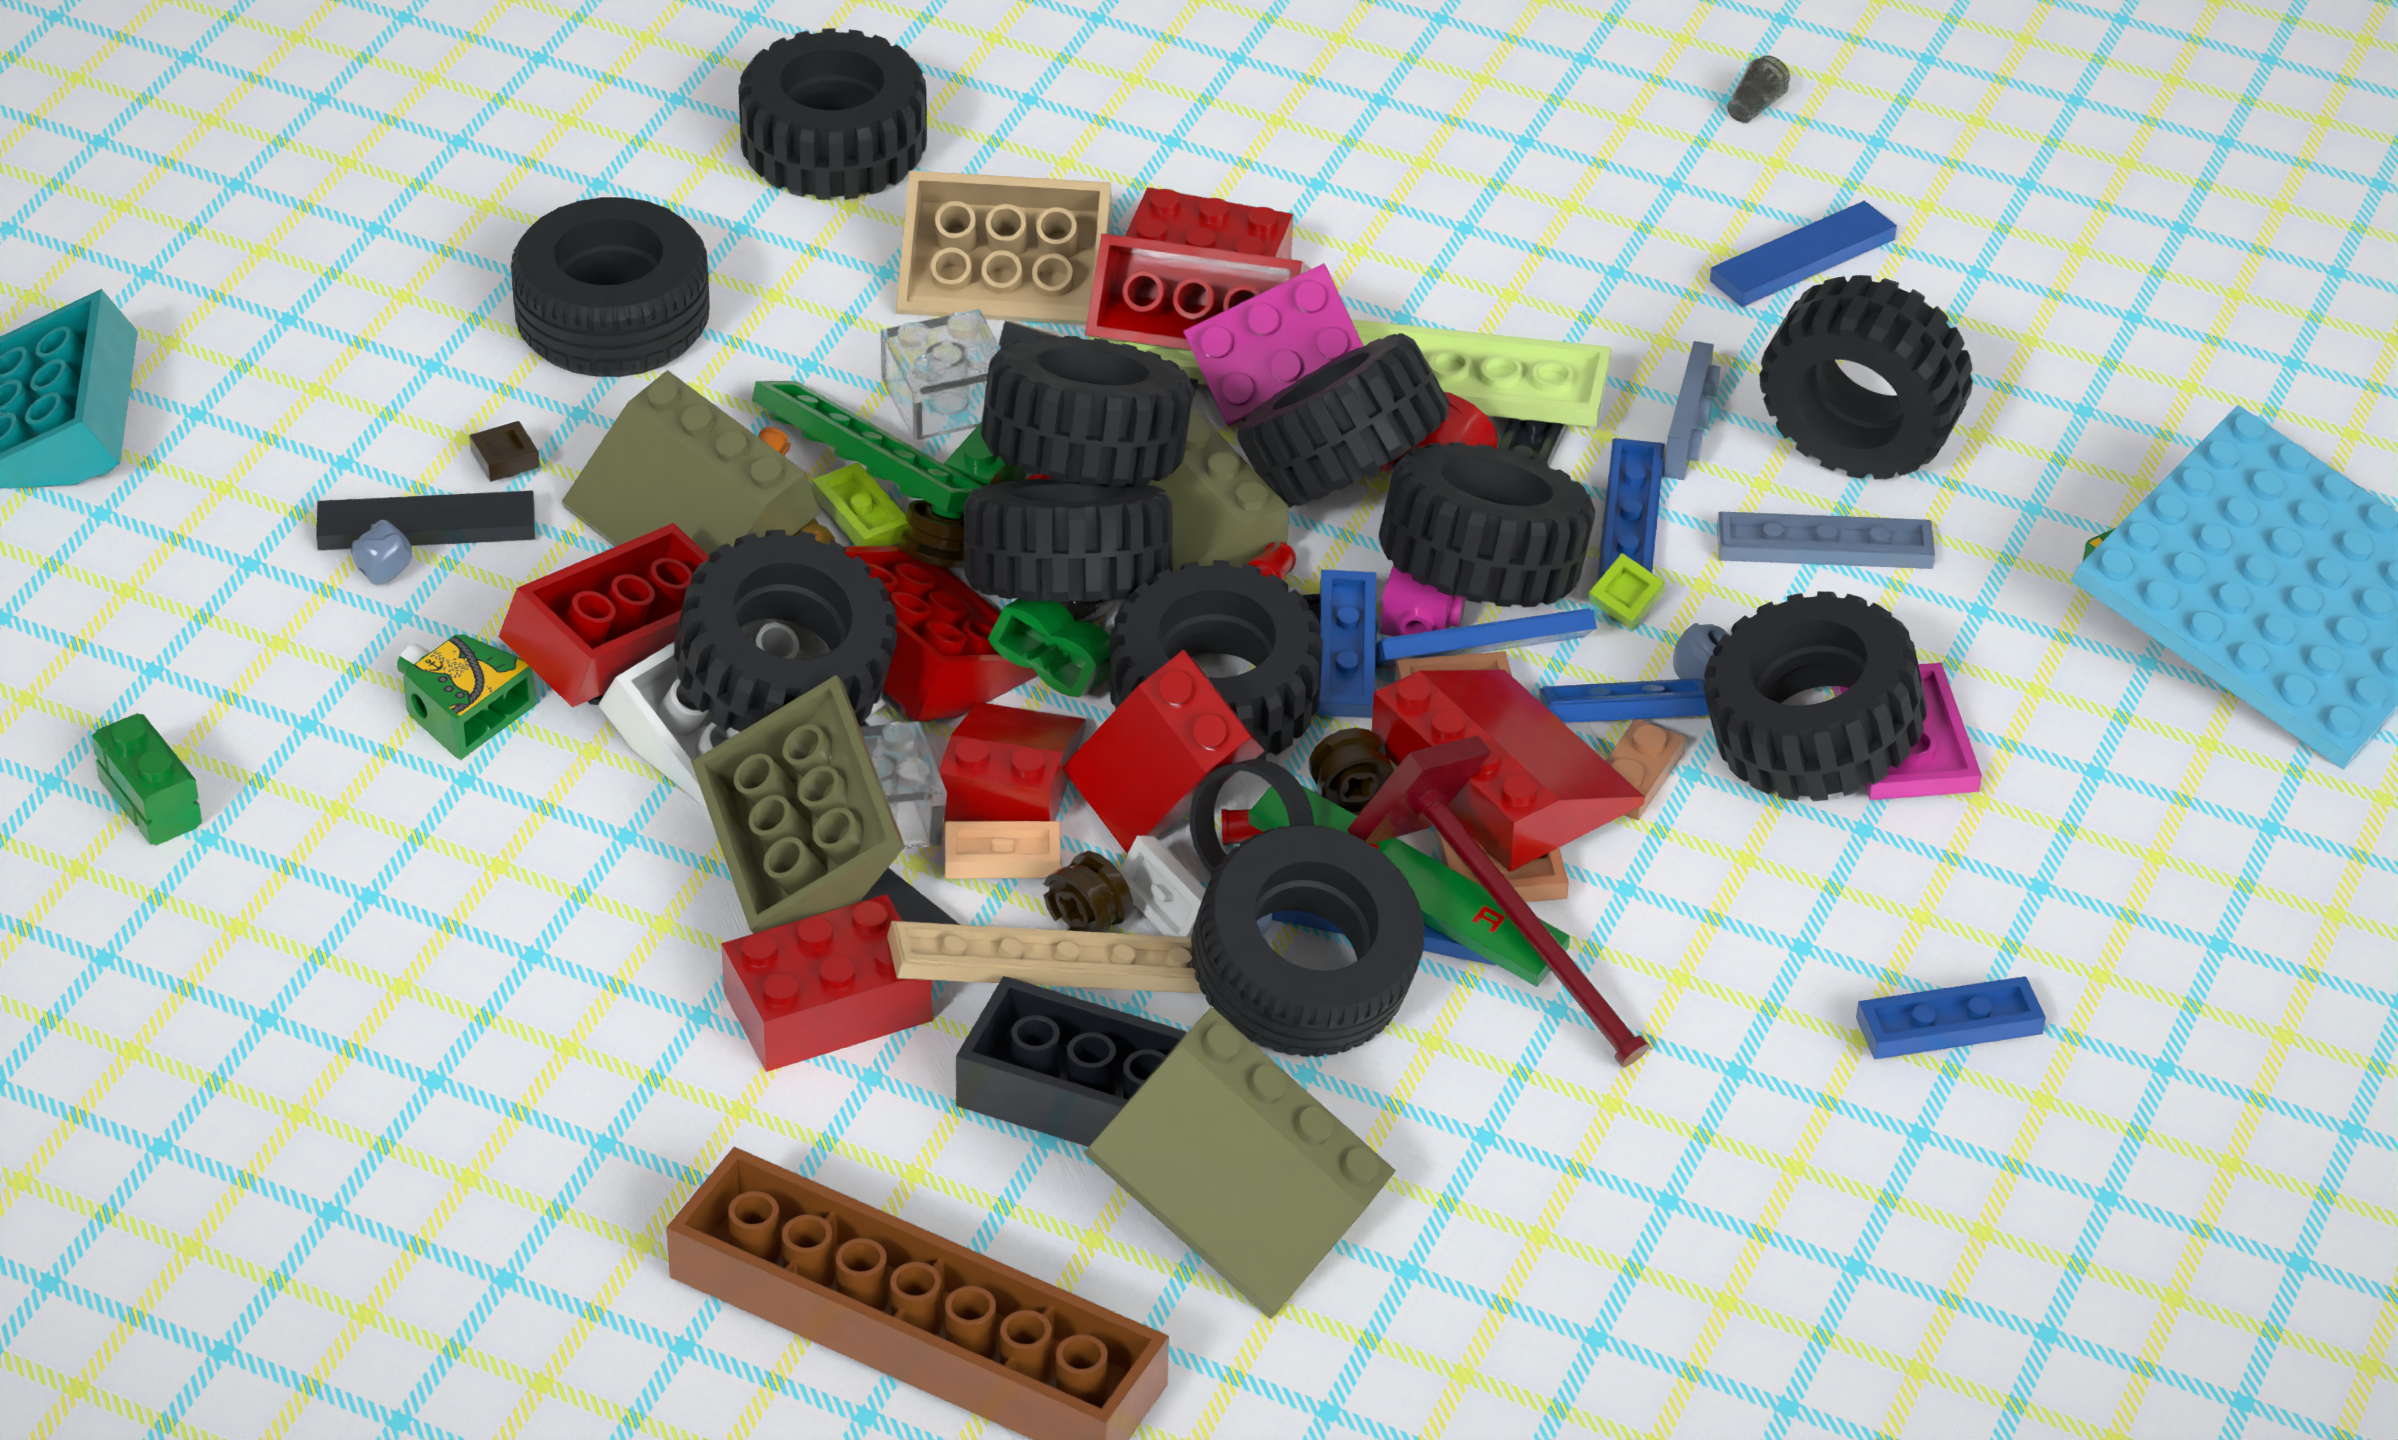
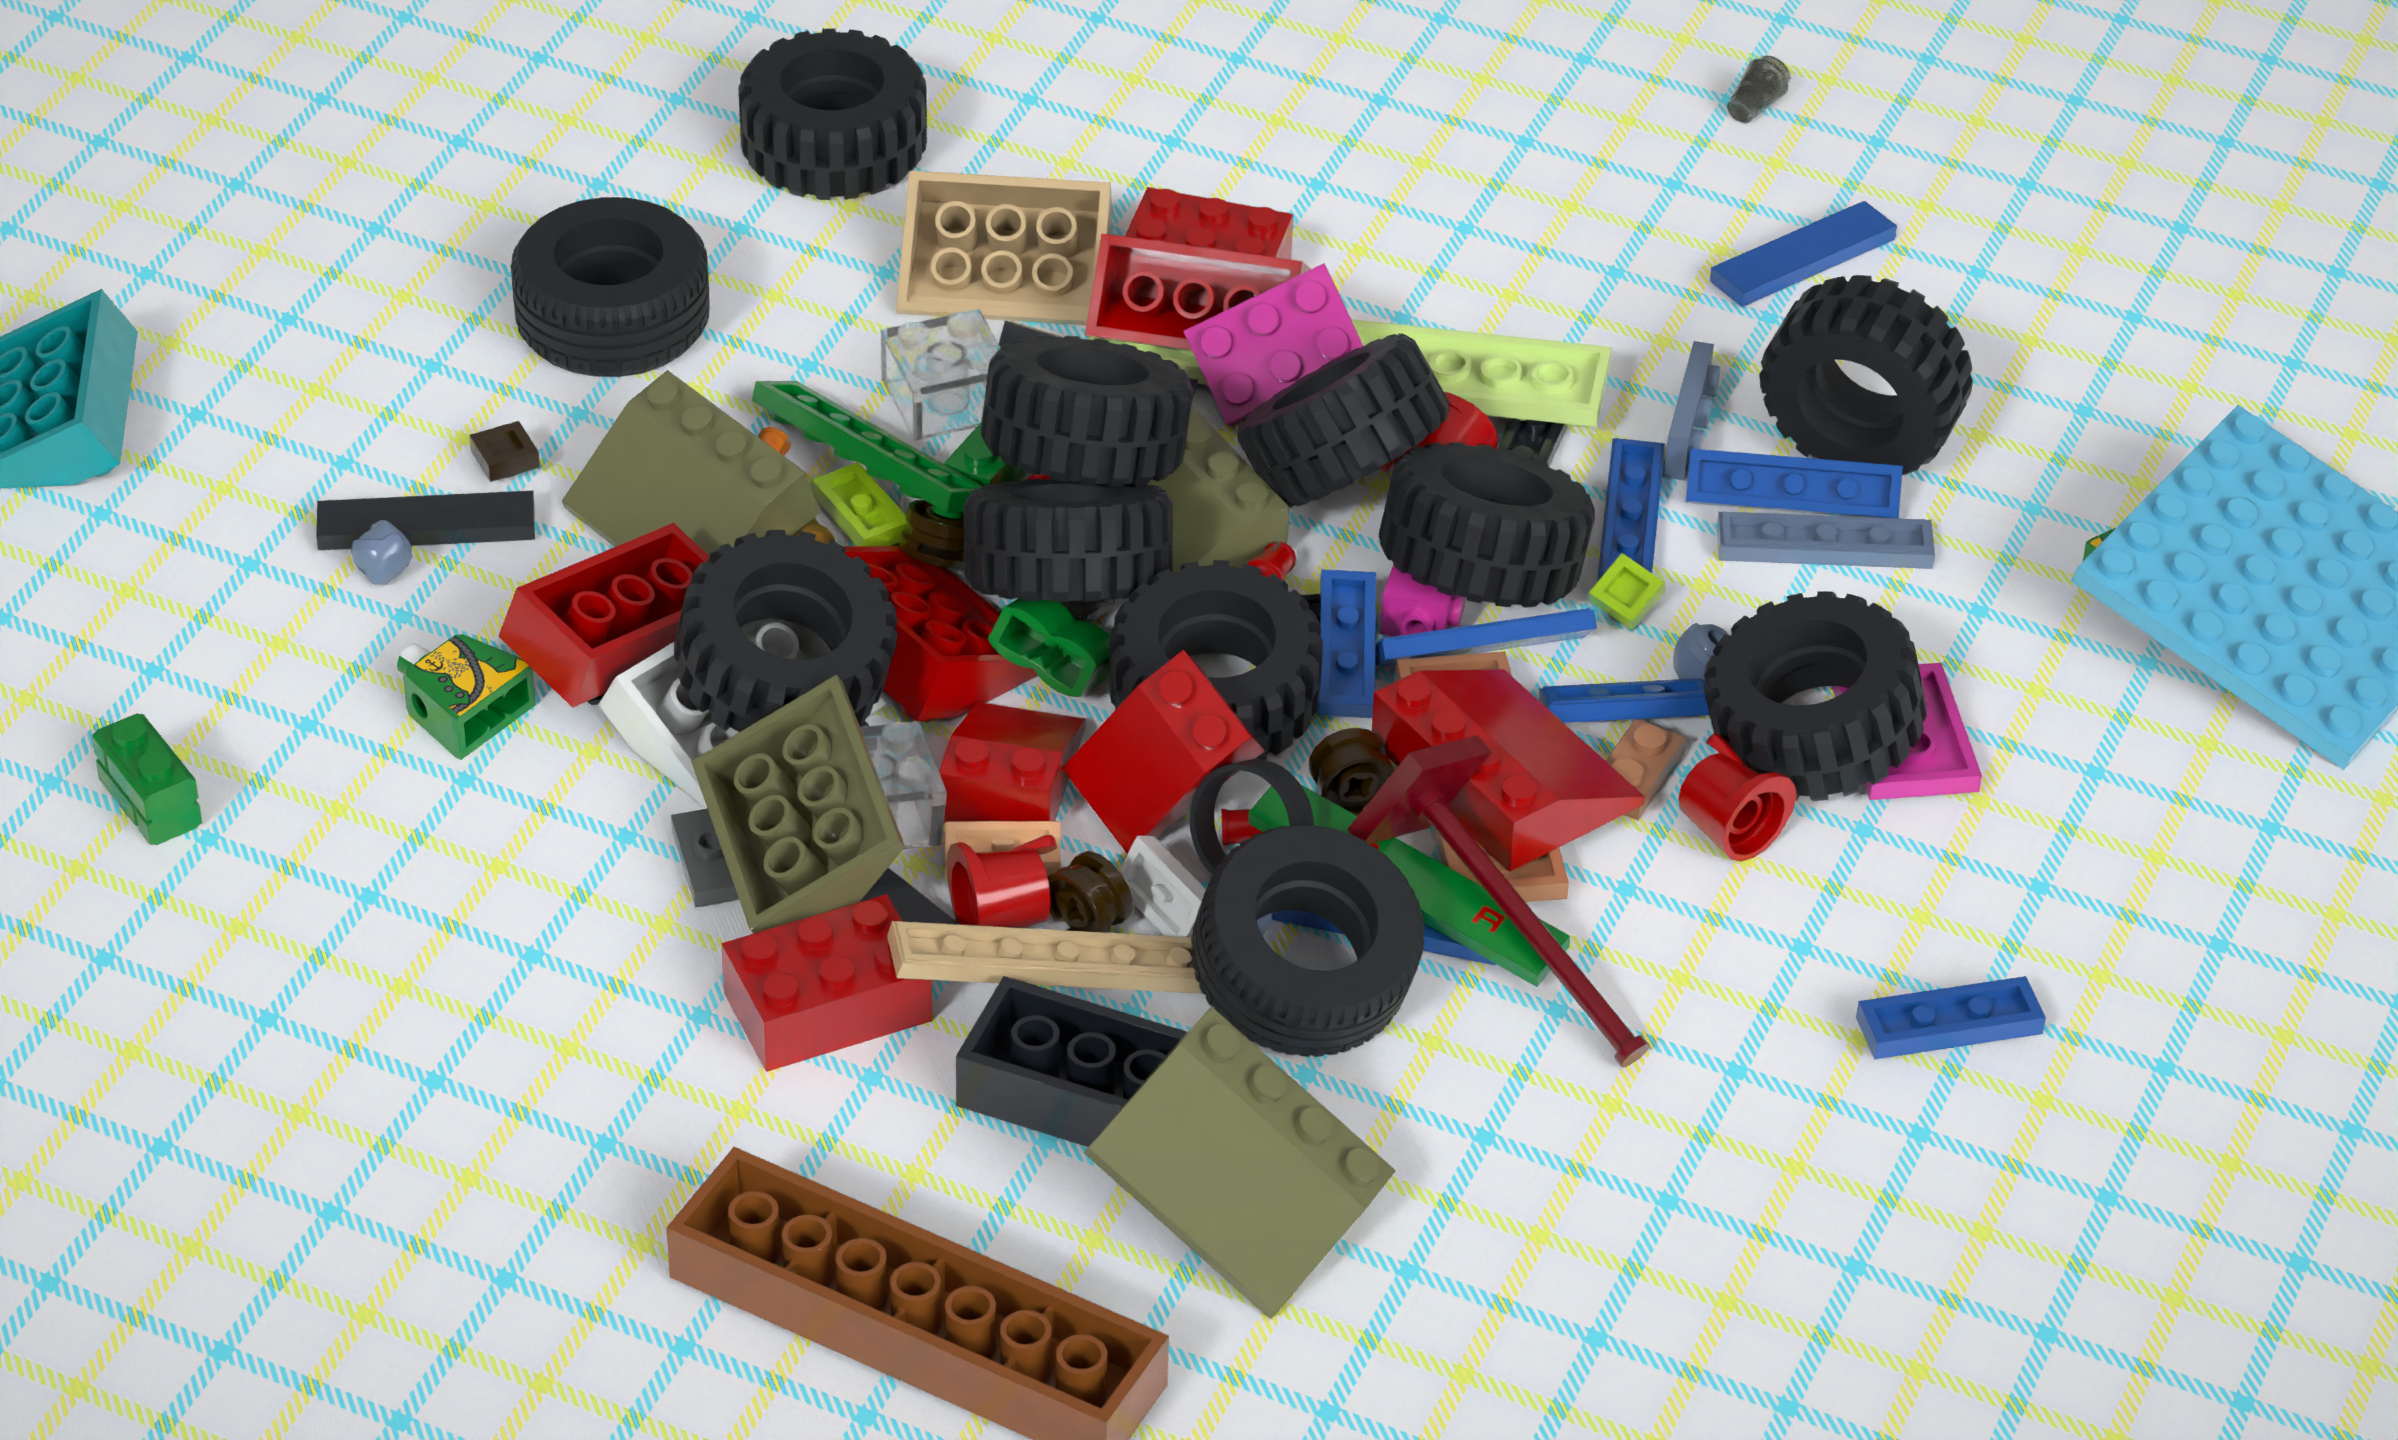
(702, 858): none -> dark grey plate
(1000, 885): none -> red hat
(1736, 804): none -> red hat
(1793, 484): none -> blue plate

